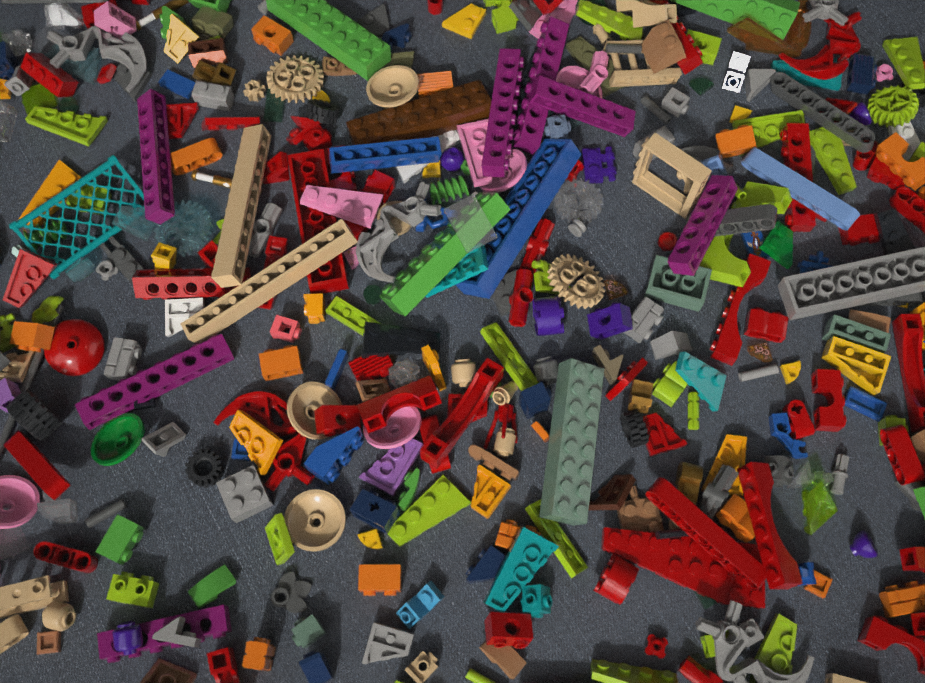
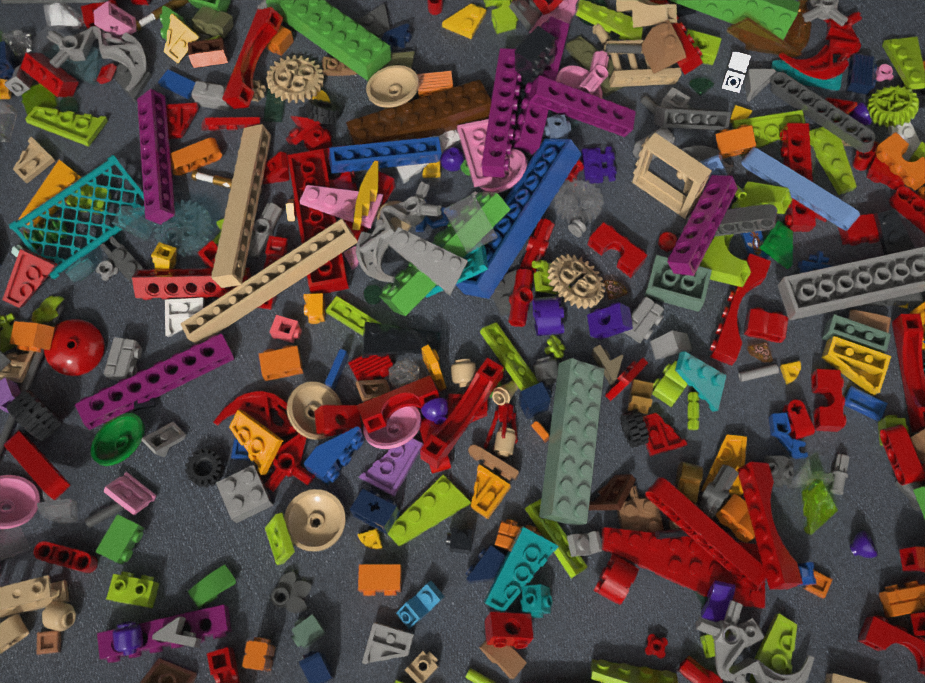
(32, 161): none -> tan wing
(130, 493): none -> bright pink plate
(220, 75): pearl gold brick -> none
(240, 86): none -> red arch
(291, 210): none -> tile
(367, 193): none -> yellow slope
(411, 483): bright green slope -> none
(435, 262): none -> light grey wing
(435, 410): none -> dark purple brick
(448, 189): bright green piece -> none
(459, 540): none -> black brick
(535, 54): none -> black brick
(555, 347): none -> lime plant
(584, 544): none -> light grey bracket
(607, 238): none -> red arch
(692, 118): none -> dark grey brick
(718, 601): none -> dark purple slope

